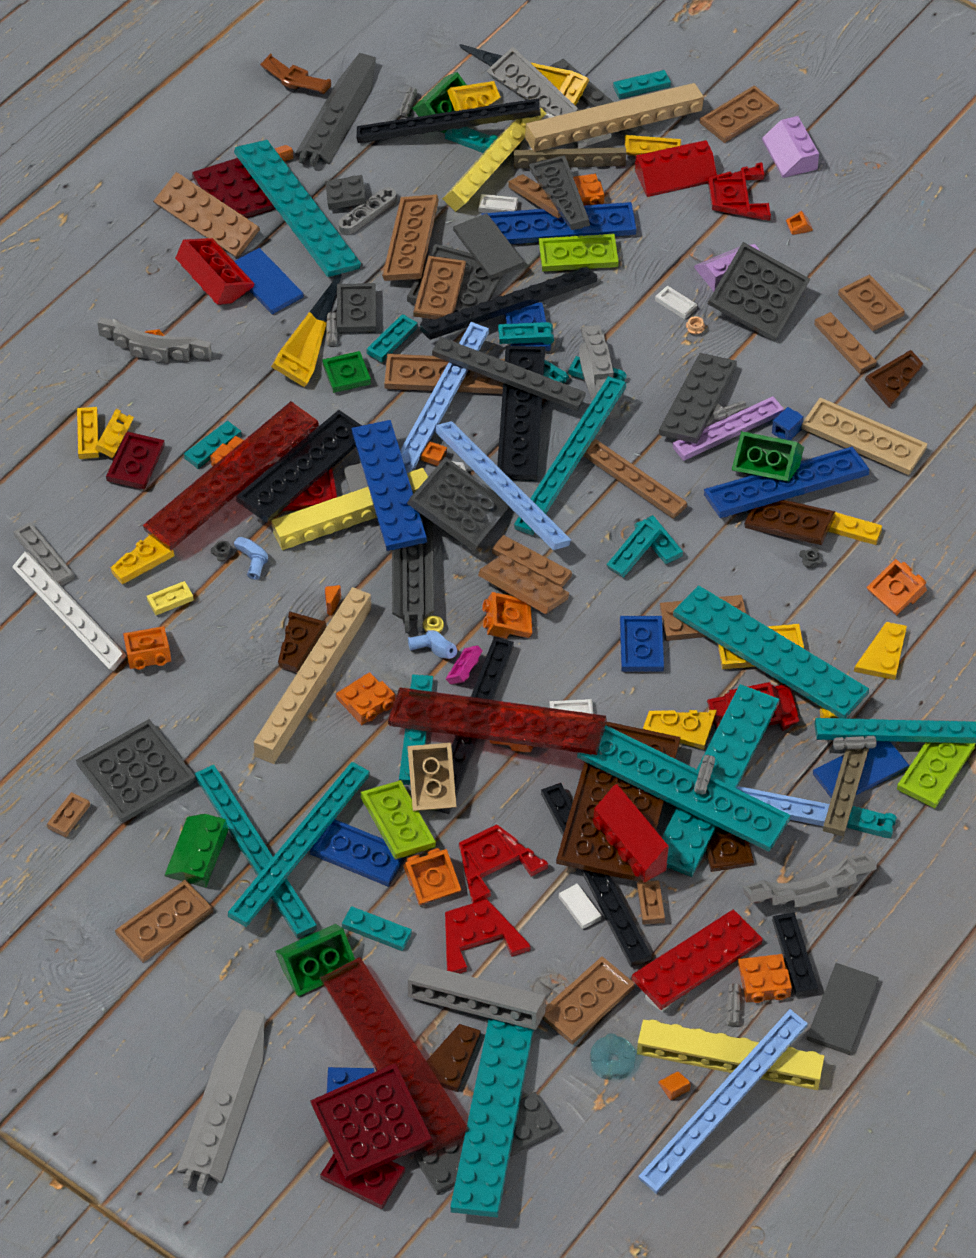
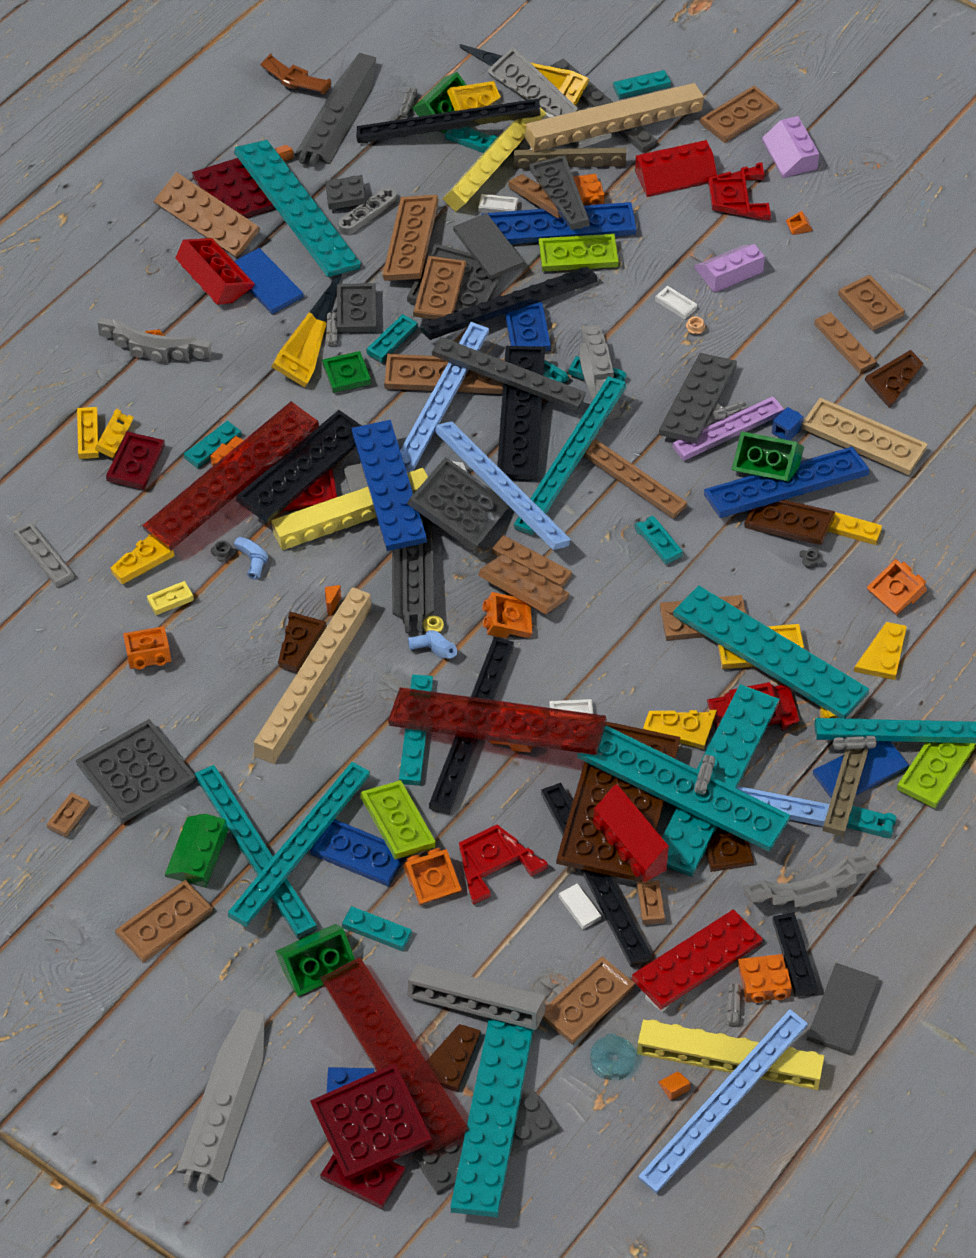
(69, 611): white plate -> none
(366, 698): orange plate -> none
(432, 776): tan slope -> none
(433, 453): orange plate -> none
(464, 664): dark pink plate -> none
(475, 926): red wing -> none
(526, 333): teal plate -> none
(633, 548): teal plate -> none
(641, 144): yellow tile -> none
(641, 644): blue plate -> none
(758, 291): dark grey plate -> none

